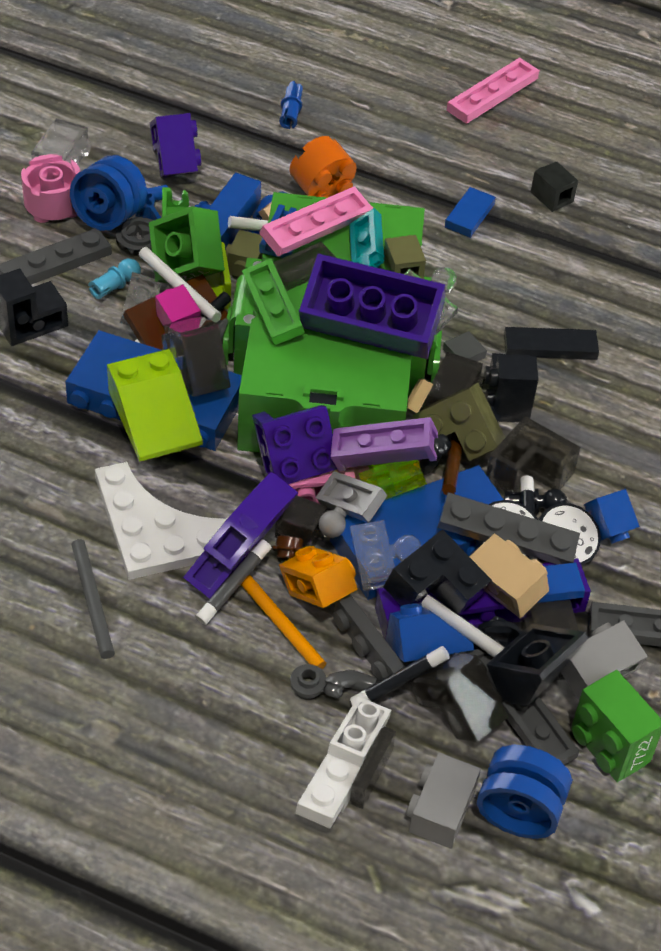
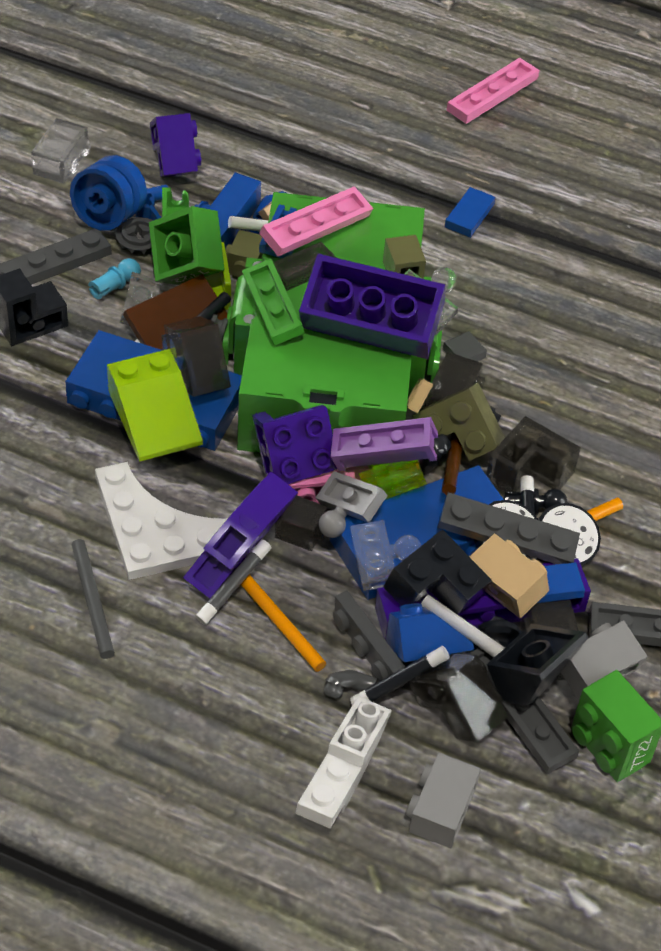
(47, 187): bright pink brick -> none
(175, 281): white bar -> none
(176, 305): dark pink brick -> none
(287, 546): reddish brown plate -> none
(291, 105): blue axle -> none
(308, 689): dark grey plate -> none
(318, 576): light orange brick -> none
(323, 168): orange brick -> none
(367, 239): teal hinge -> none
(372, 767): clear smoke tile -> none
(511, 385): black brick -> none
(524, 791): blue wheel -> none
(551, 342): black tile -> none
(554, 186): pearl dark grey brick -> none
(613, 515): blue brick -> none

